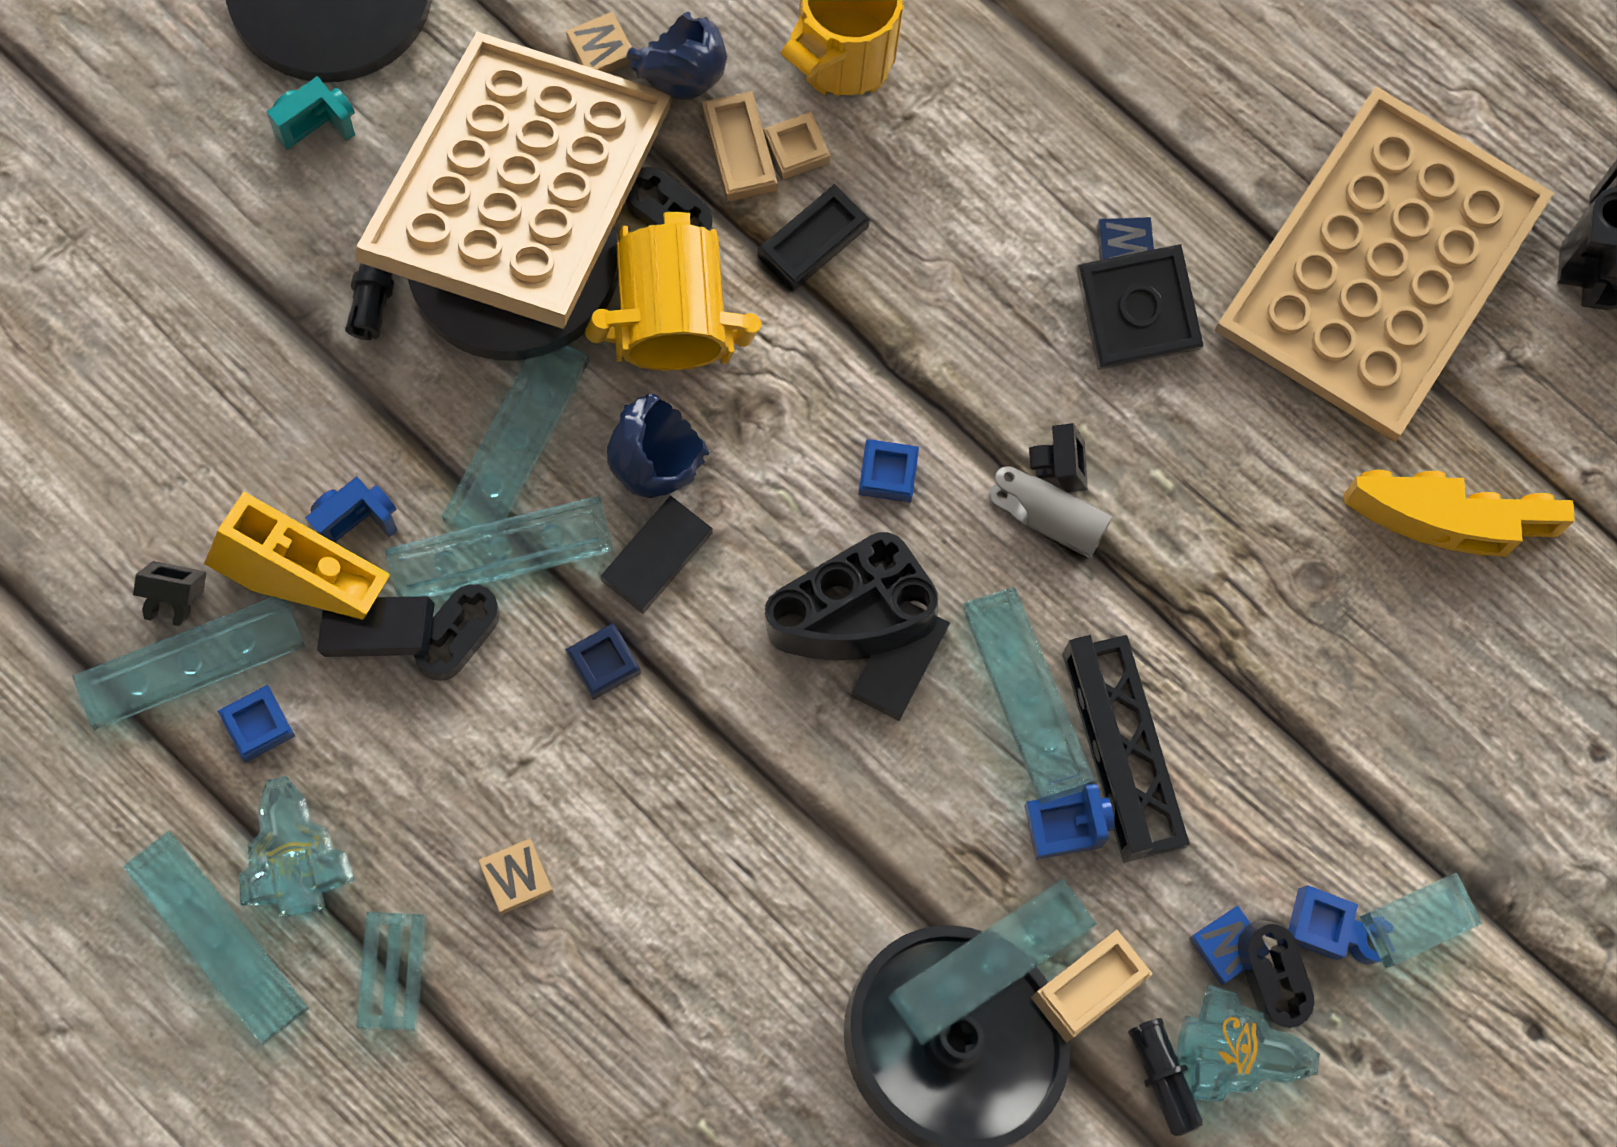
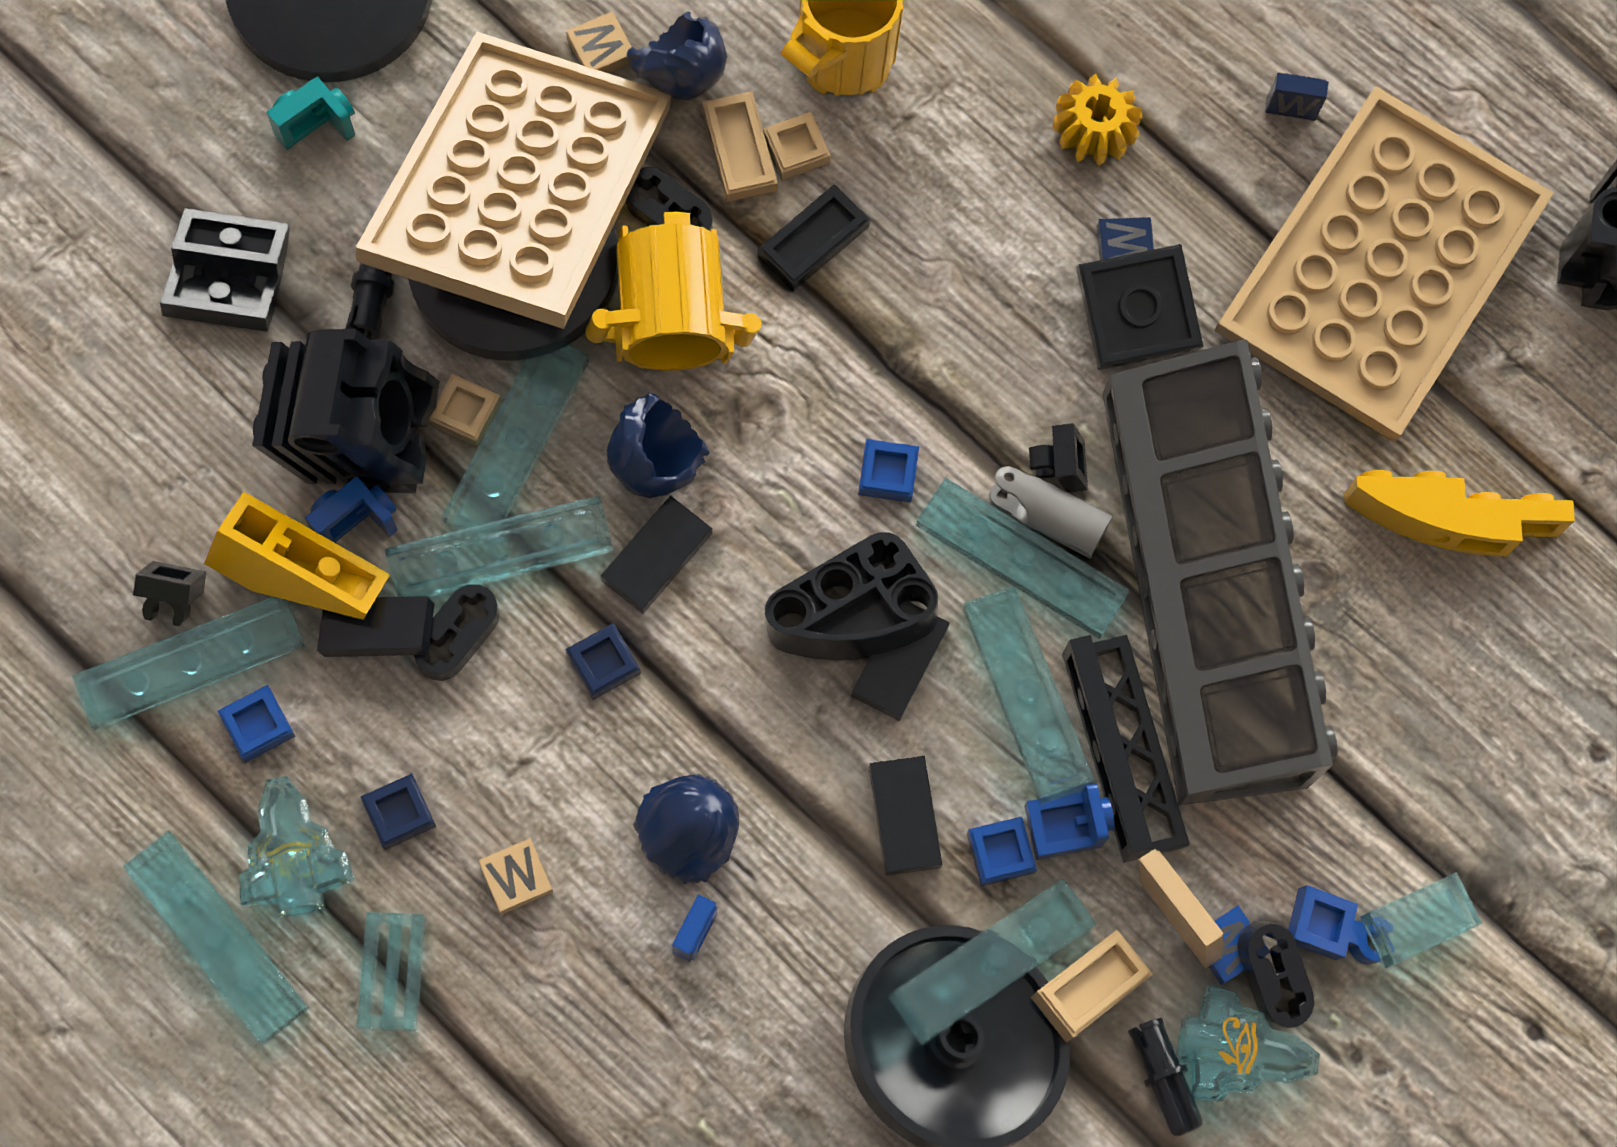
(225, 269): none -> black slope
(345, 411): none -> black piece
(398, 811): none -> dark blue tile
(464, 410): none -> tan tile
(688, 827): none -> dark blue hair
(695, 928): none -> blue tile
(905, 815): none -> black tile
(1001, 851): none -> blue tile
(1022, 558): none -> clear light blue tile
(1100, 102): none -> yellow gear
(1181, 907): none -> tan tile
(1218, 577): none -> window
(1296, 96): none -> dark blue tile

